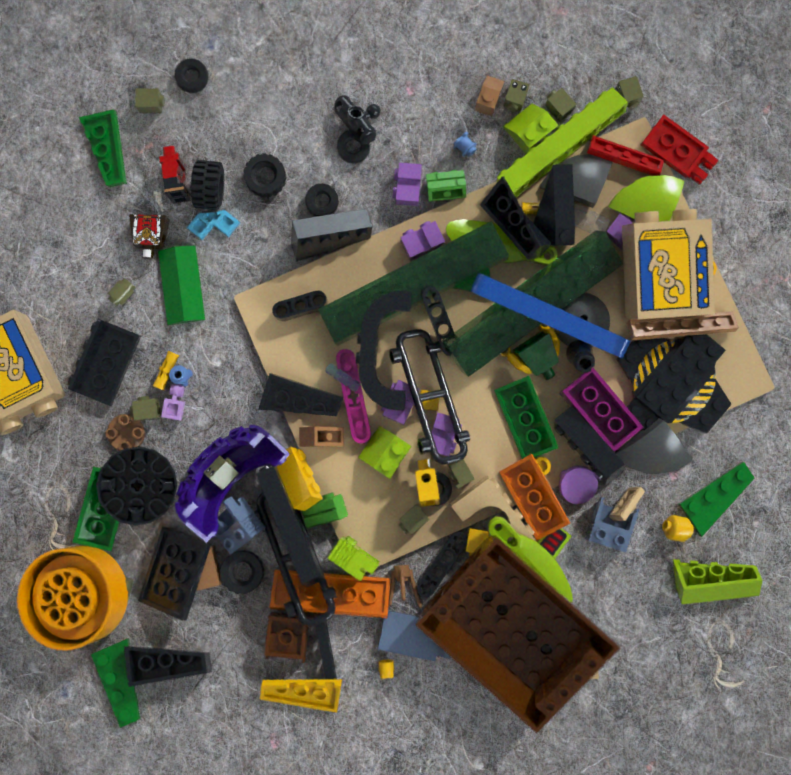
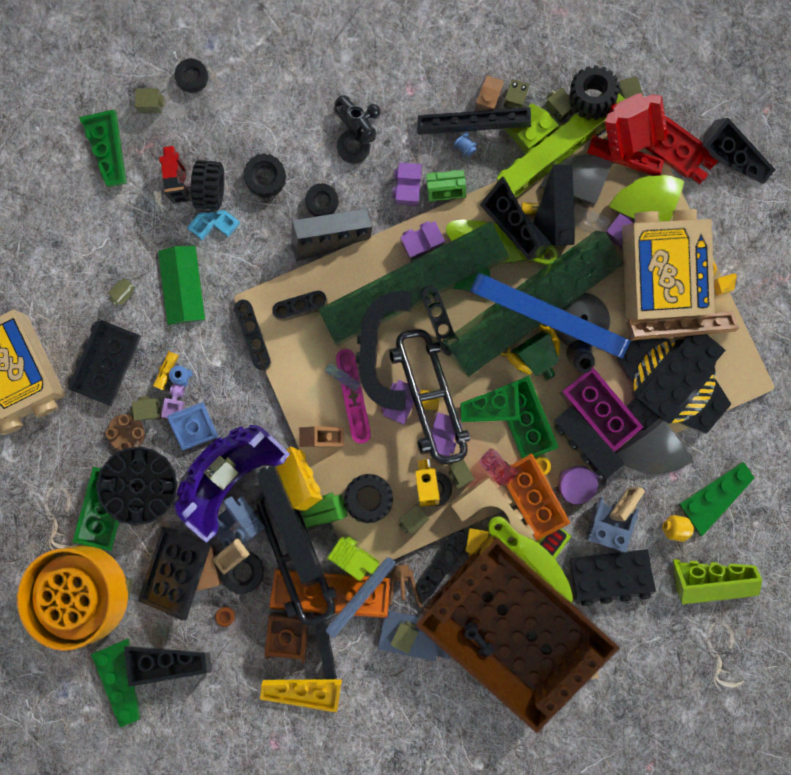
(149, 232): torso -> none
(192, 426): none -> medium blue tile
(225, 616): none -> dark orange tile
(230, 556): none -> tan tile
(255, 334): none -> black beam
(292, 396): black wing -> none
(360, 597): none -> sand blue axle
(361, 514): none -> black tyre
(384, 451): lime slope -> none
(386, 668): yellow hose -> none
(405, 636): none -> olive brick
(472, 633): none -> black bar
(474, 120): none -> black plate
(496, 405): none -> green wing
(497, 467): none -> clear pink leg
(596, 79): none -> black tyre
(612, 577): none -> black bracket
(635, 124): none -> red slope
(725, 284): none -> yellow slope
(734, 150): none -> black wedge

